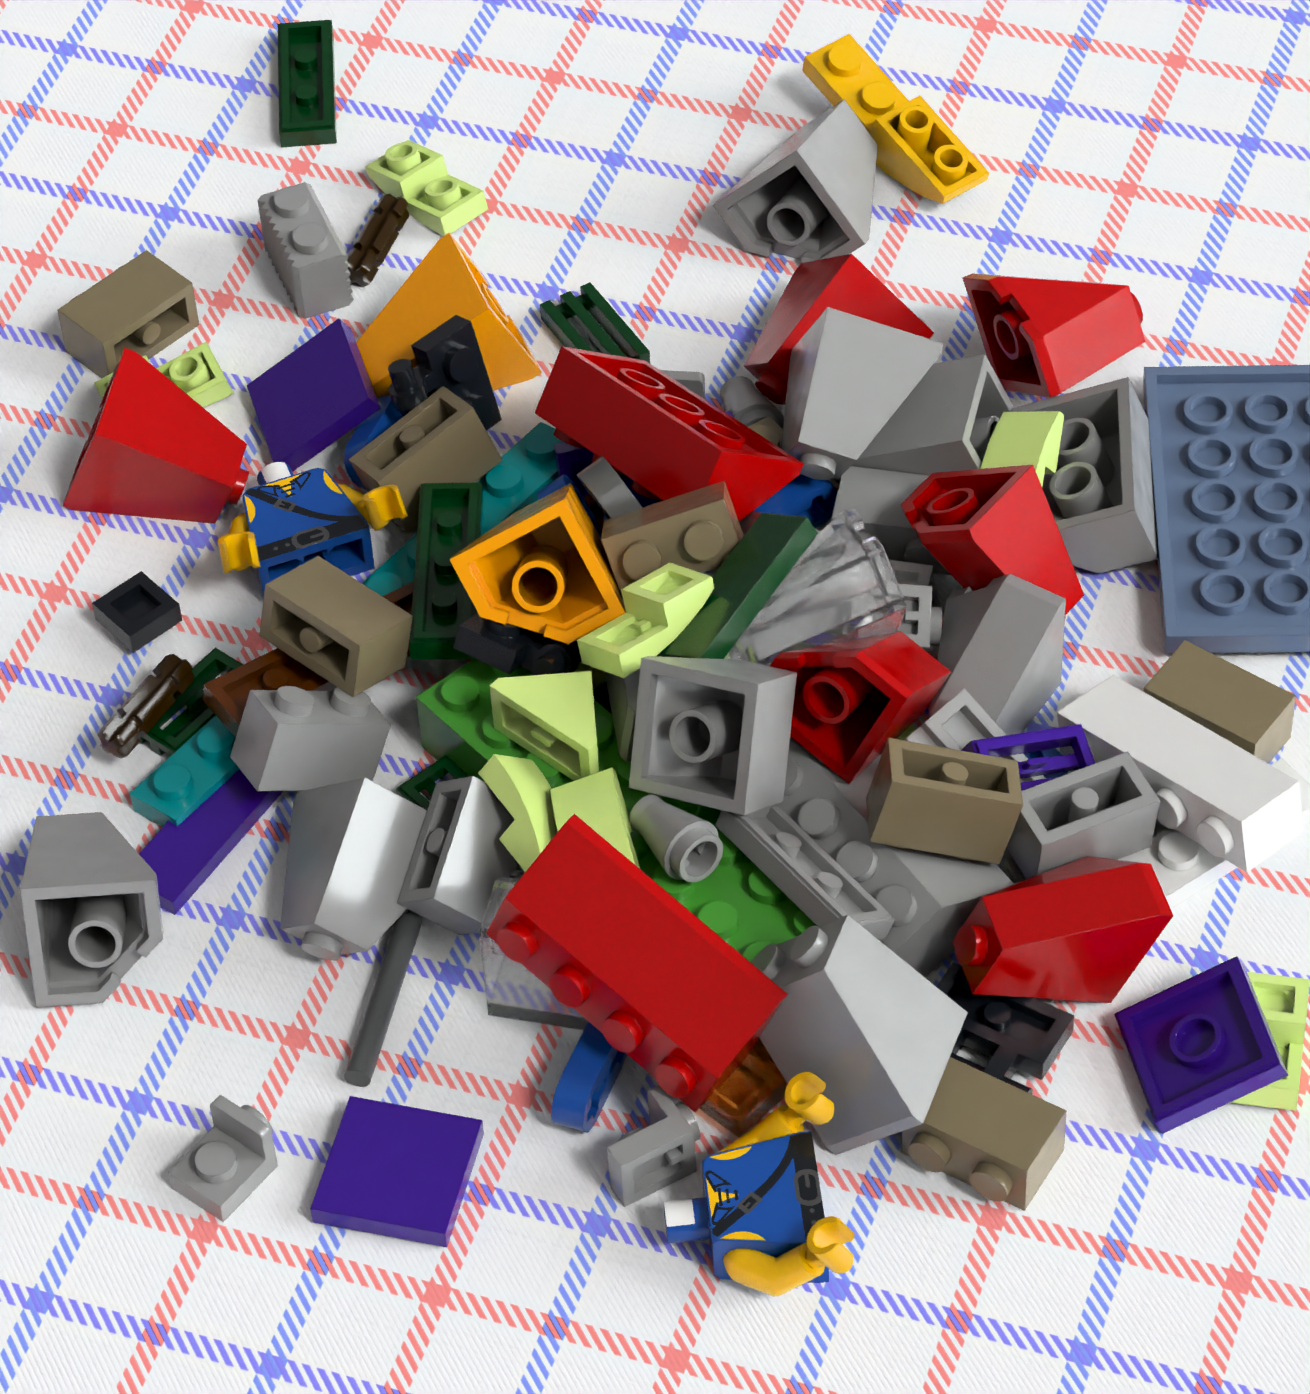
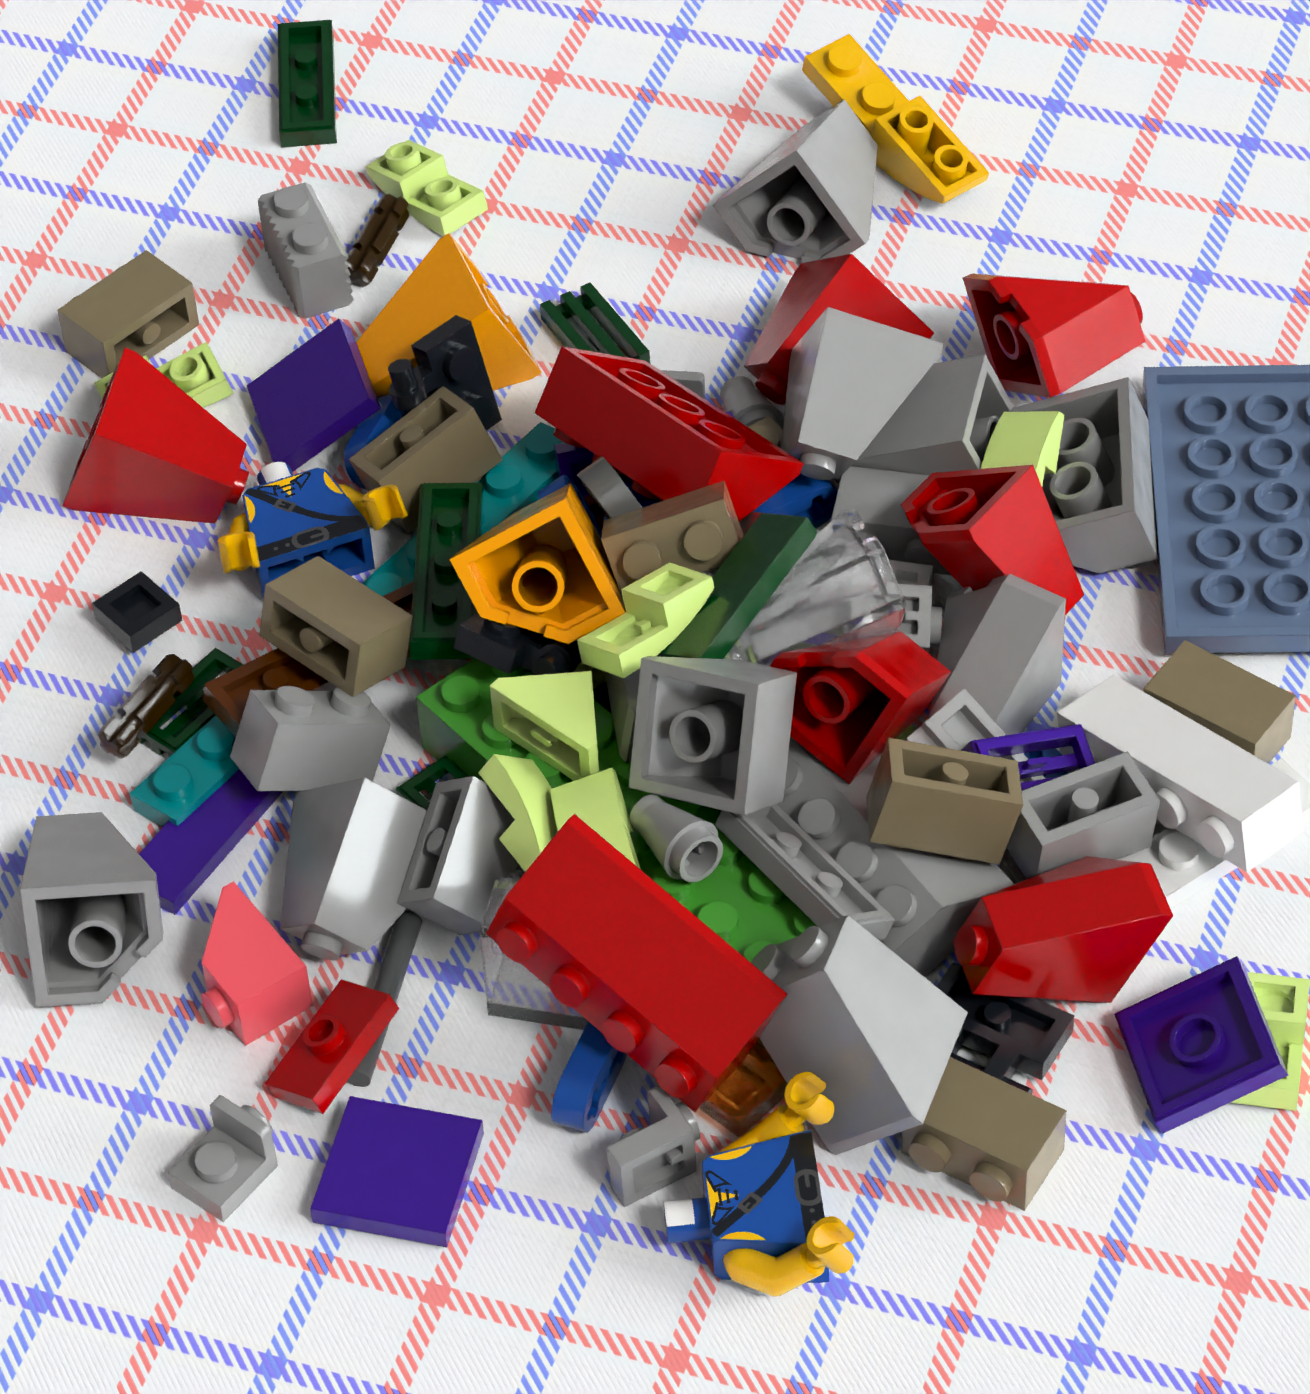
(250, 971): none -> coral slope
(332, 1046): none -> red plate

